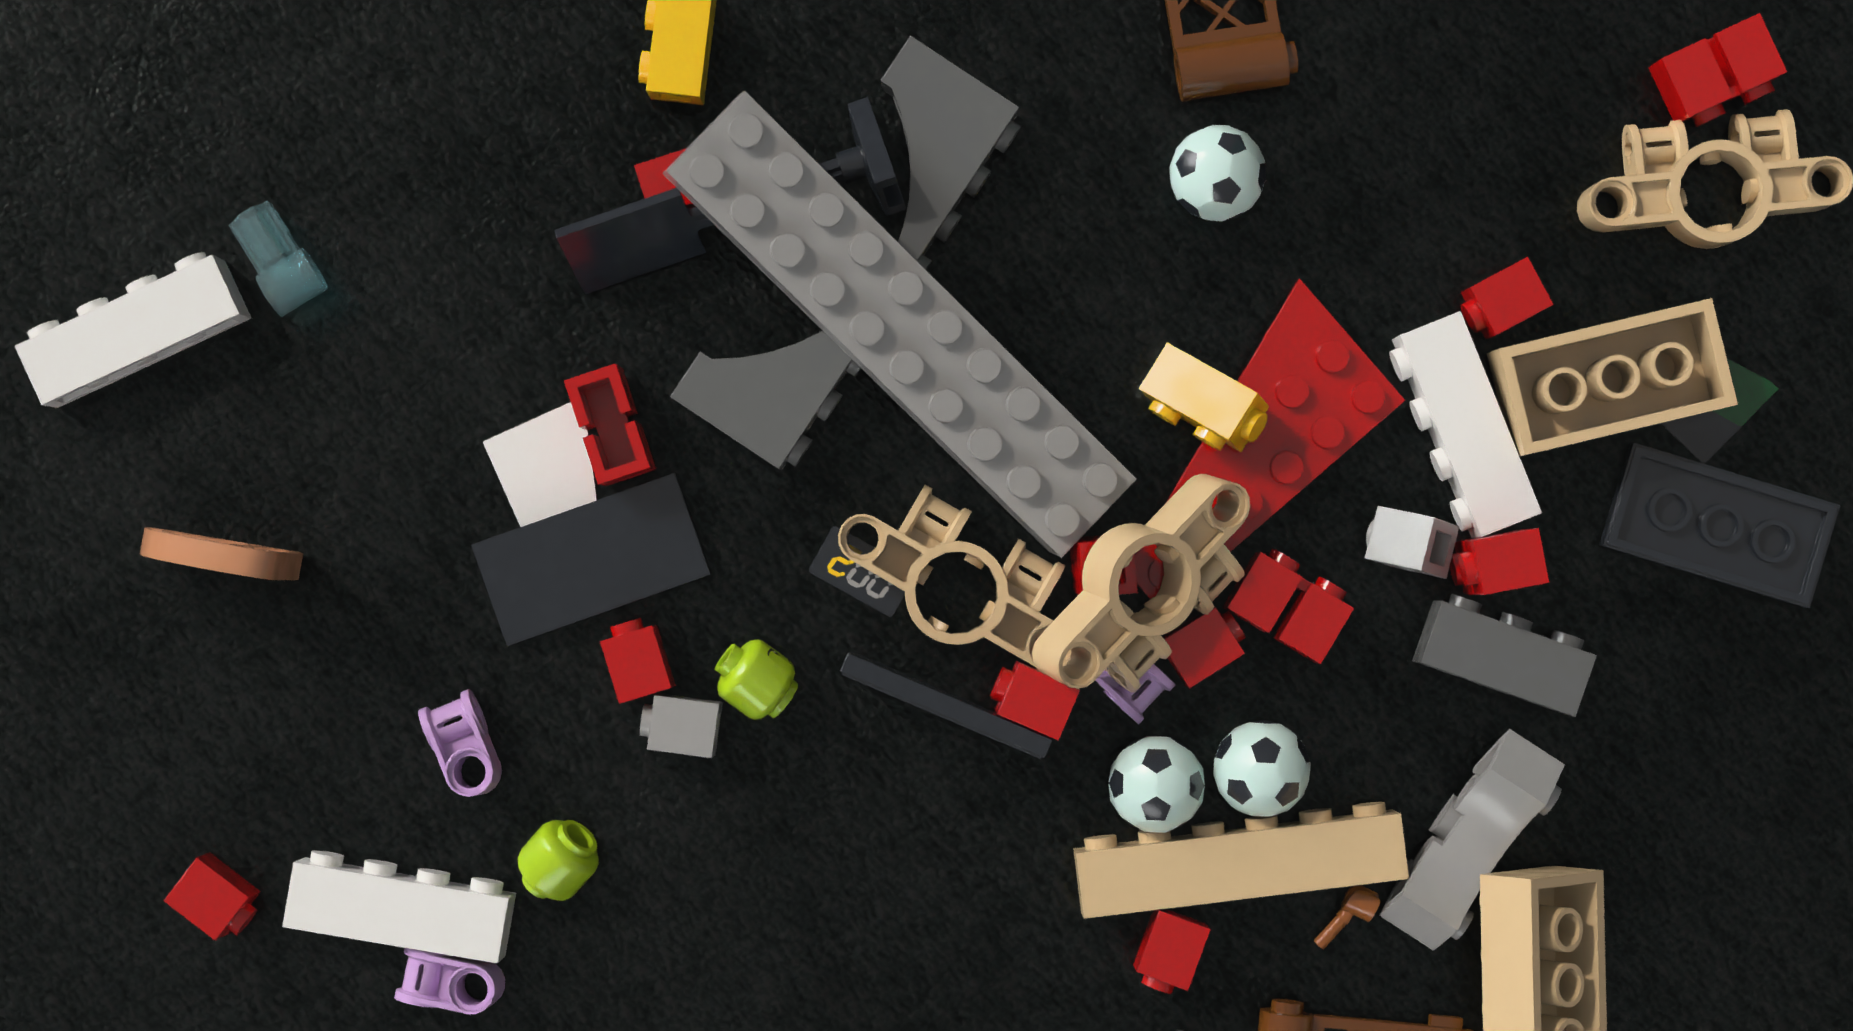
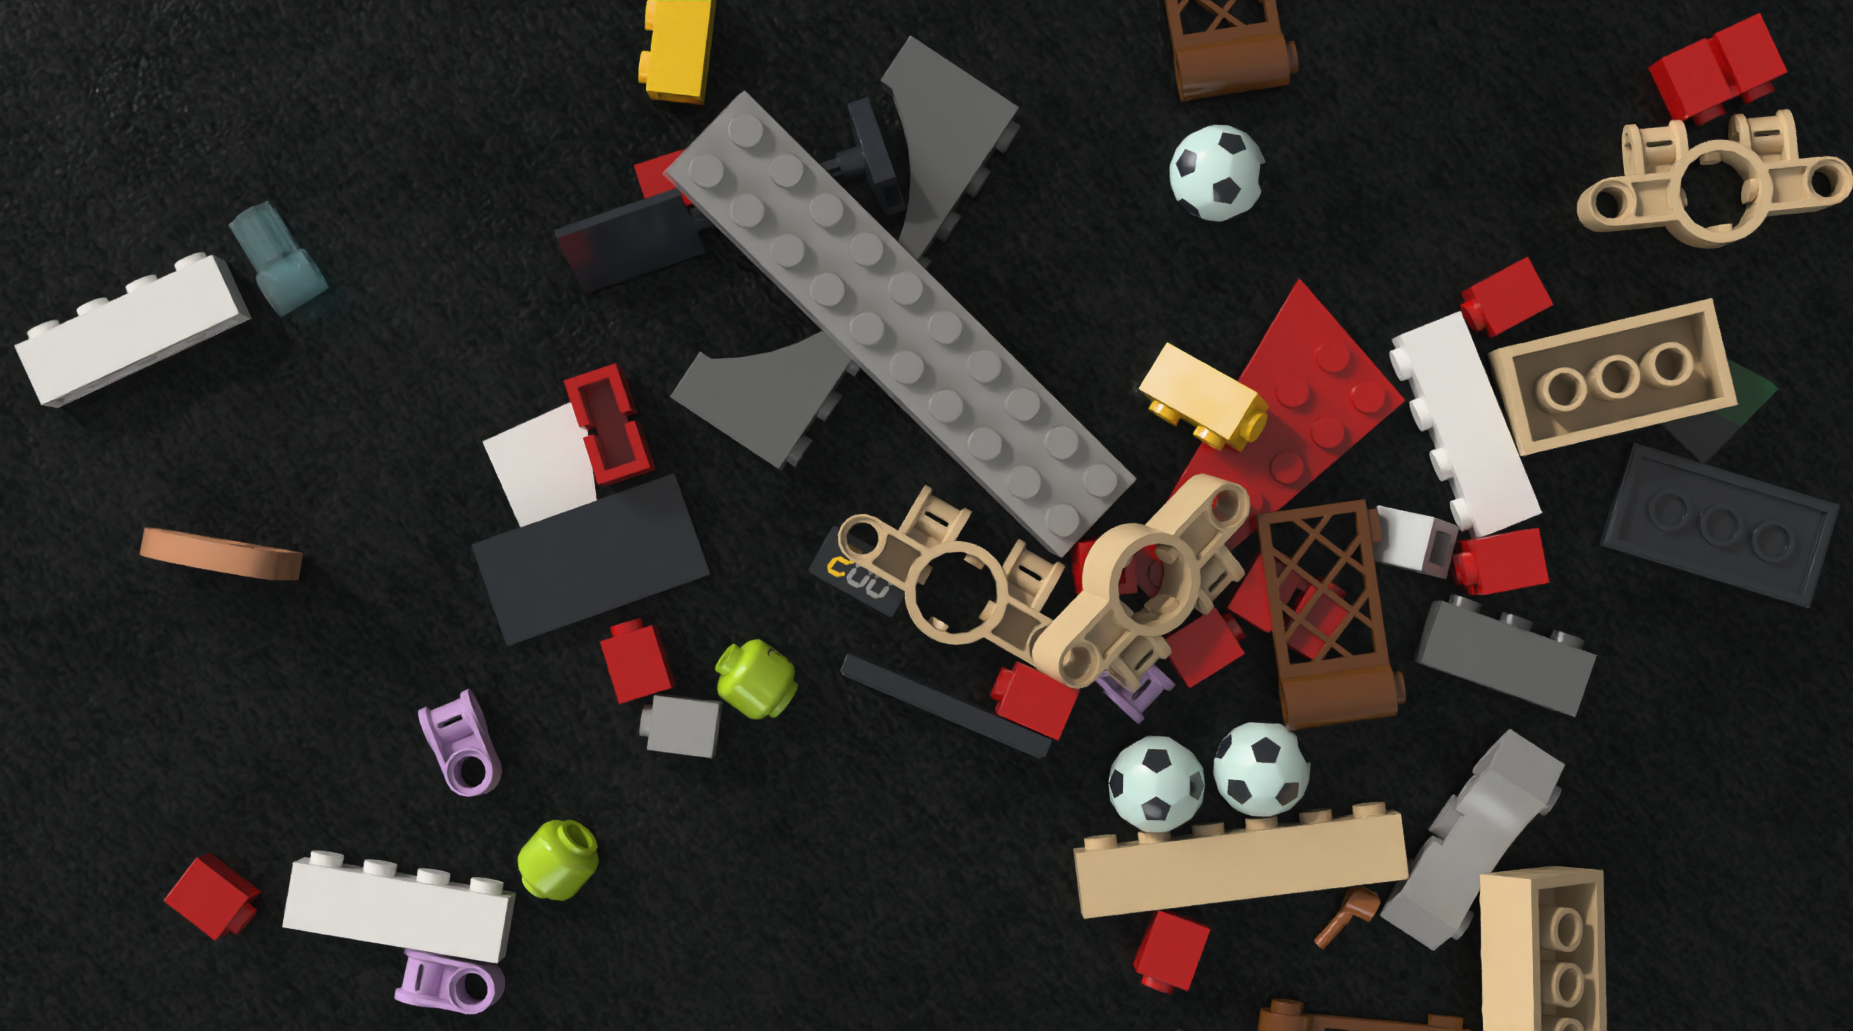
(1339, 687): none -> reddish brown piece

